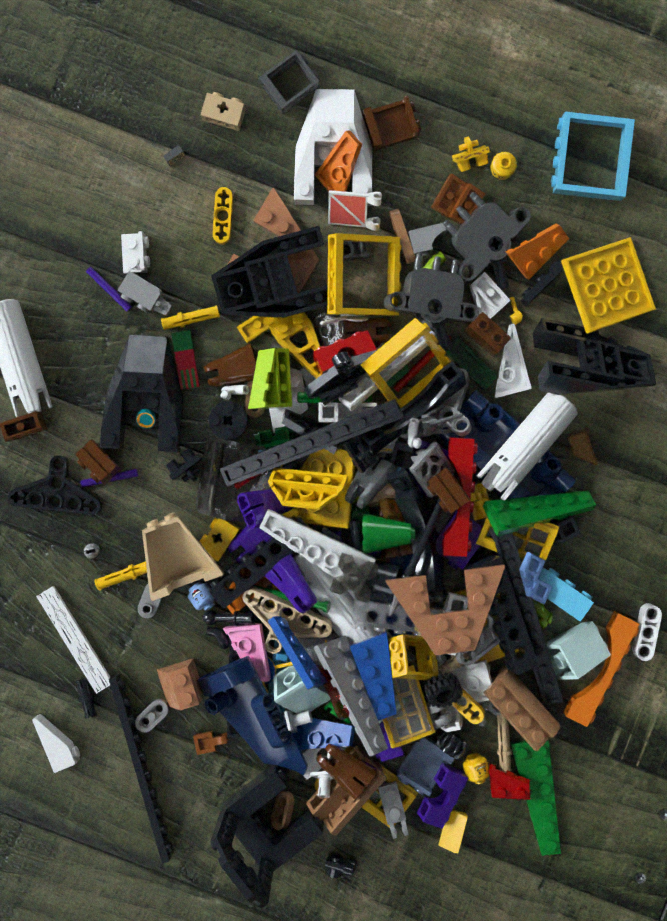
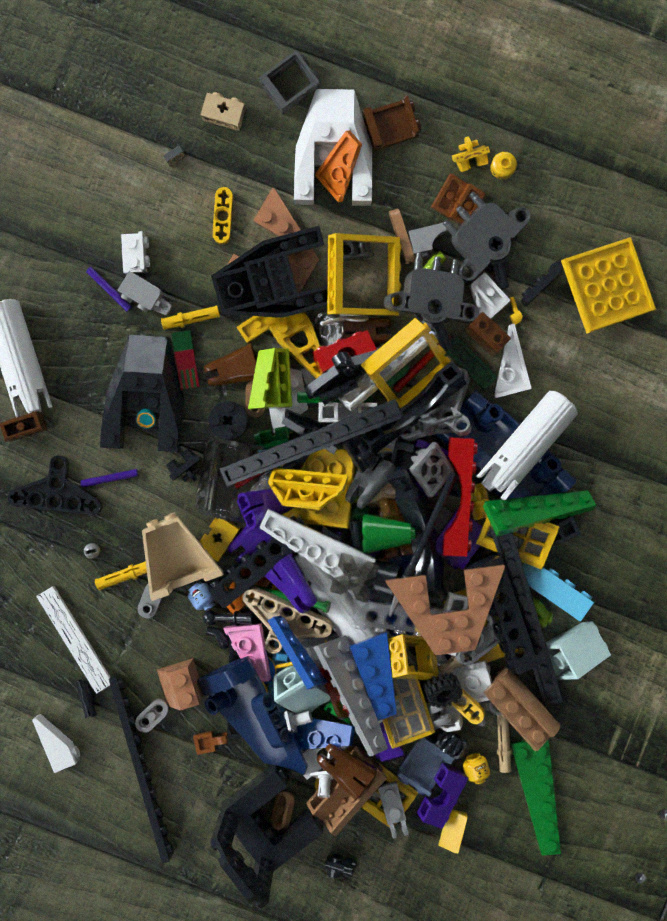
(98, 462): reddish brown brick -> none
(227, 391): white arm -> none
(351, 209): flag -> none
(413, 441): white arm -> none
(448, 490): reddish brown brick -> none
(508, 785): red wing -> none
(529, 572): medium blue tile -> none
(536, 252): orange wing -> none
(582, 447): clear orange tile -> none
(583, 704): orange arch -> none
(602, 361): black wedge -> none
(623, 159): medium azure window -> none
(650, 640): white beam -> none

